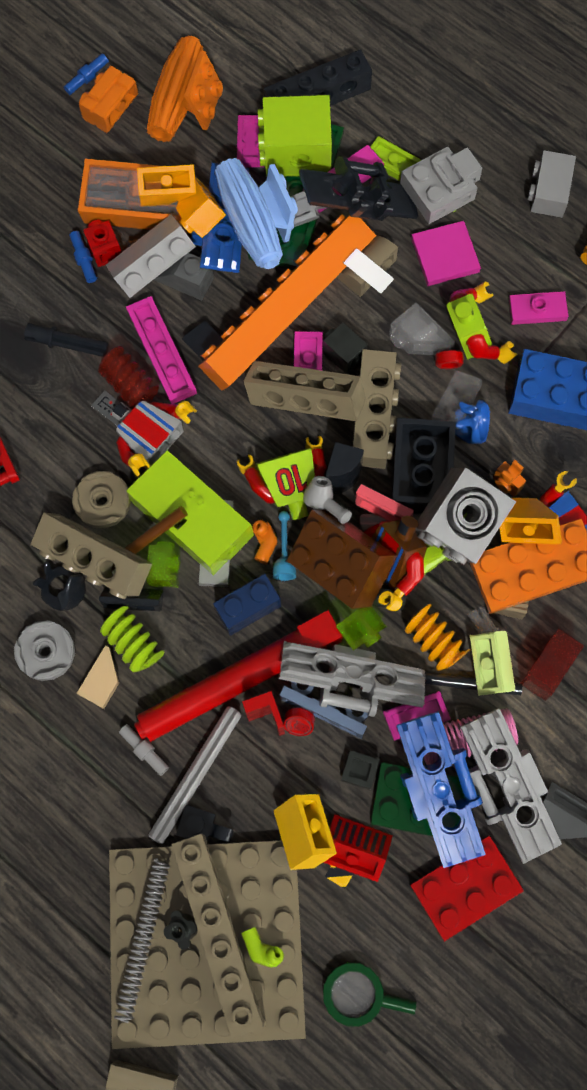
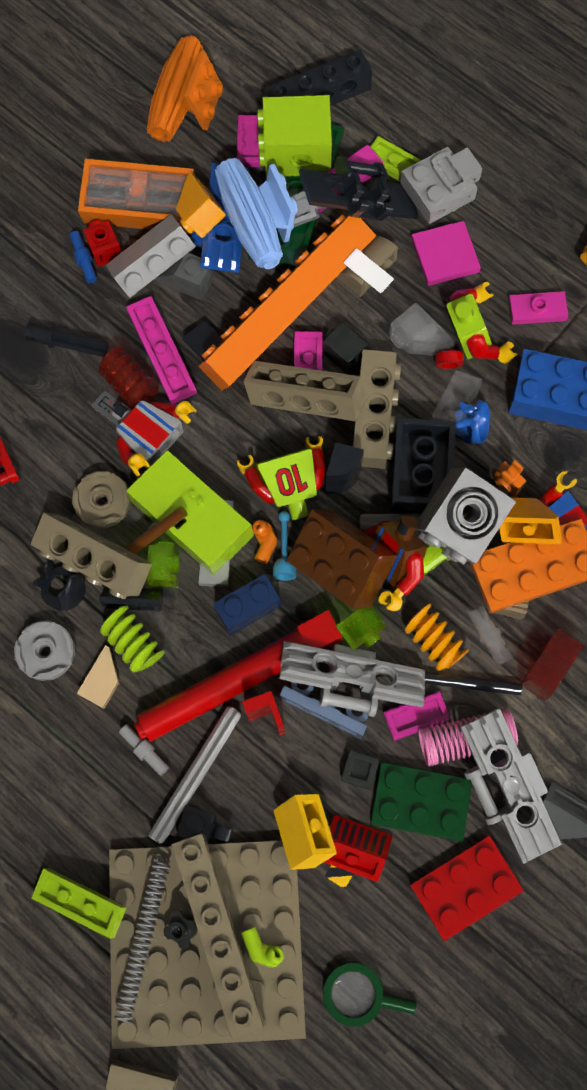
(79, 903): none -> lime plate
(86, 74): blue bar -> none
(108, 98): orange brick -> none
(165, 184): light orange slope -> none
(299, 722): red tile -> none
(320, 496): light grey bar -> none
(380, 504): coral tile -> none
(432, 793): piece -> none
(492, 663): yellowish green slope -> none
(552, 184): light grey brick -> none

